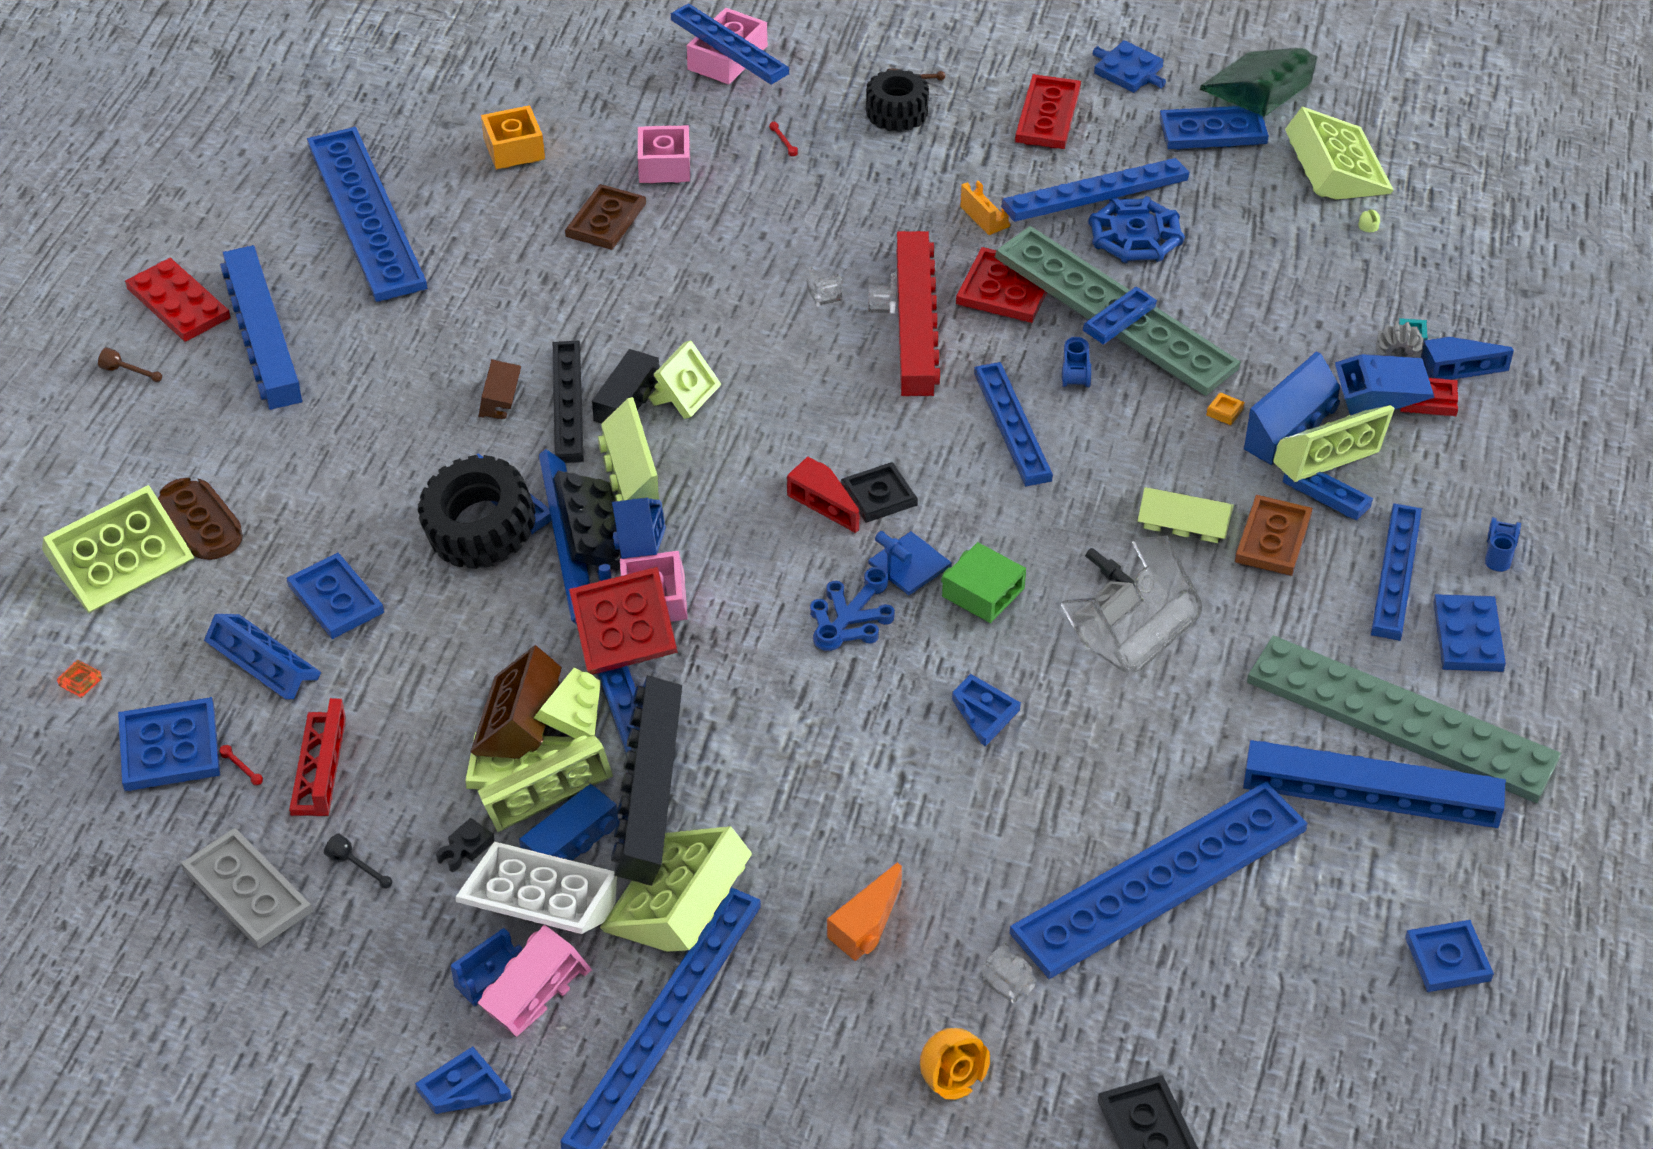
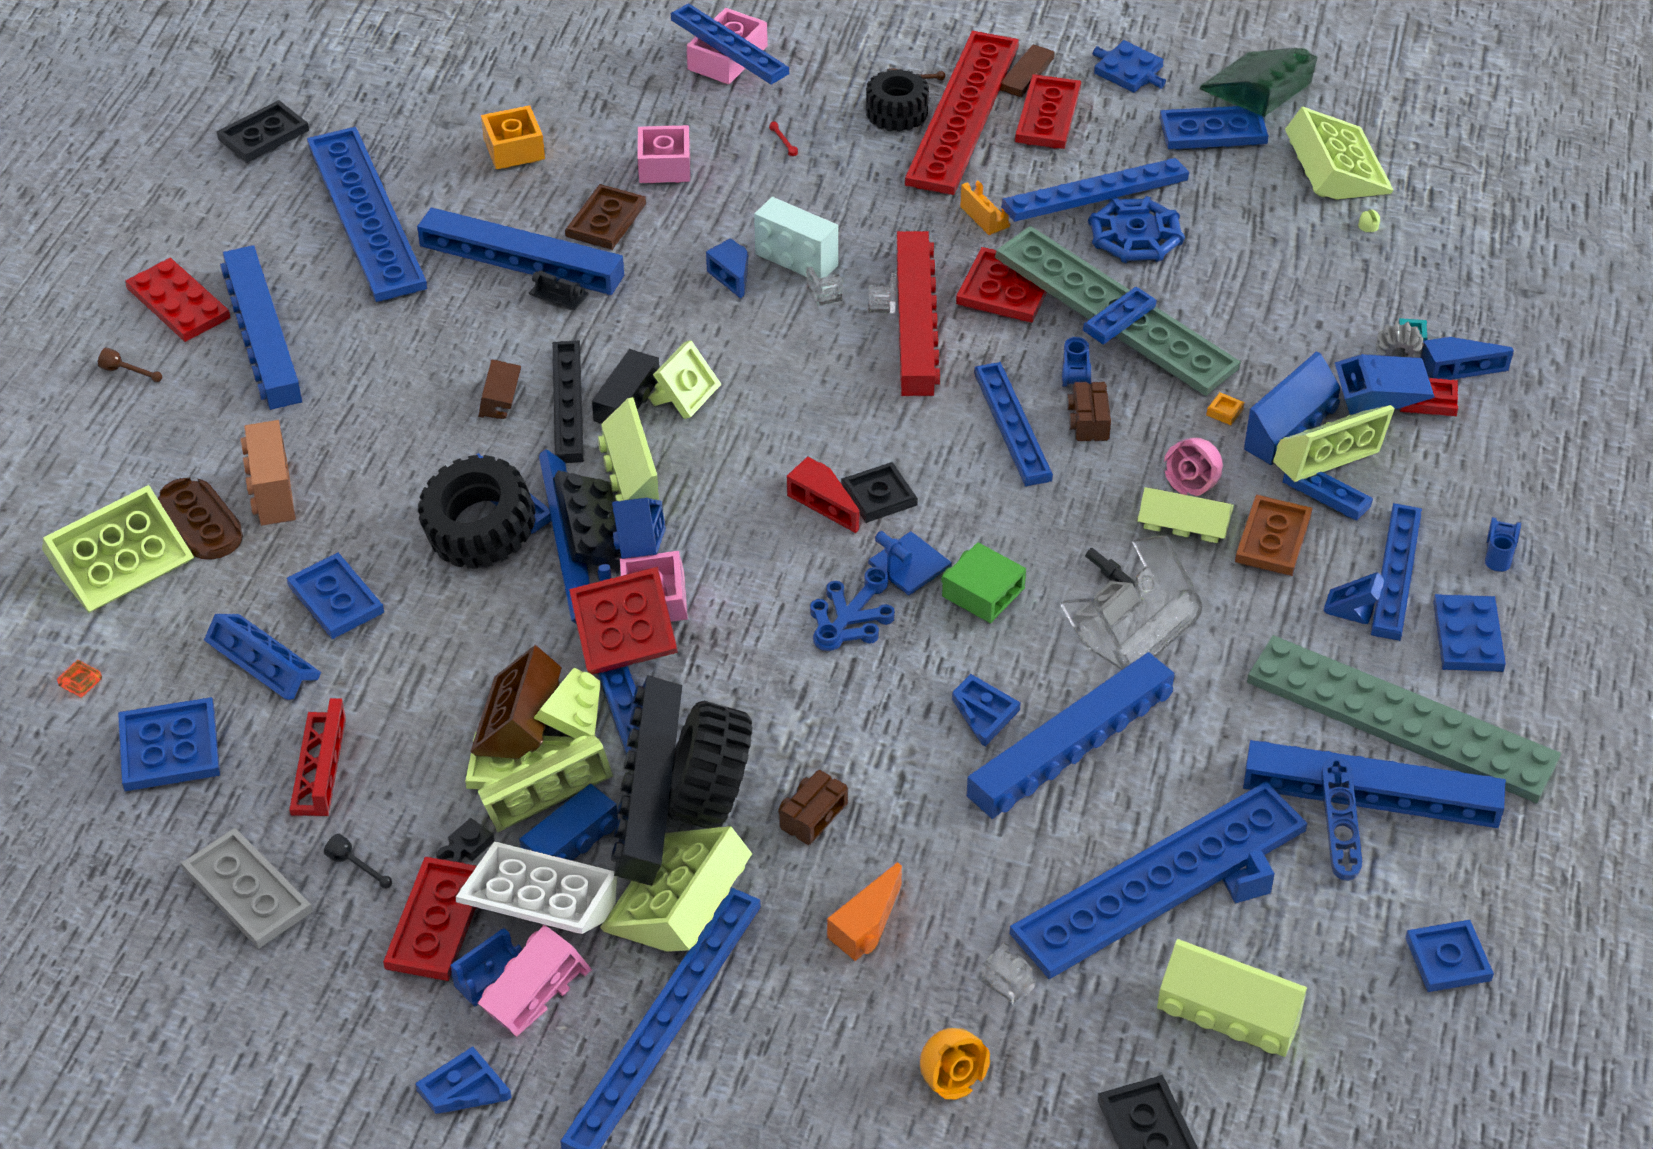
(226, 752): red hinge -> none
(262, 131): none -> black plate
(268, 473): none -> nougat brick
(432, 921): none -> red plate
(520, 250): none -> blue brick
(562, 292): none -> black hinge
(709, 764): none -> black tyre
(729, 265): none -> blue slope
(795, 238): none -> light aqua brick
(812, 806): none -> reddish brown brick
(961, 113): none -> red plate
(1032, 62): none -> reddish brown tile
(1070, 735): none -> blue brick
(1090, 411): none -> reddish brown brick
(1193, 466): none -> bright pink cylinder
(1231, 998): none -> yellowish green slope
(1251, 881): none -> blue panel
(1338, 818): none -> blue beam
(1355, 599): none -> blue slope

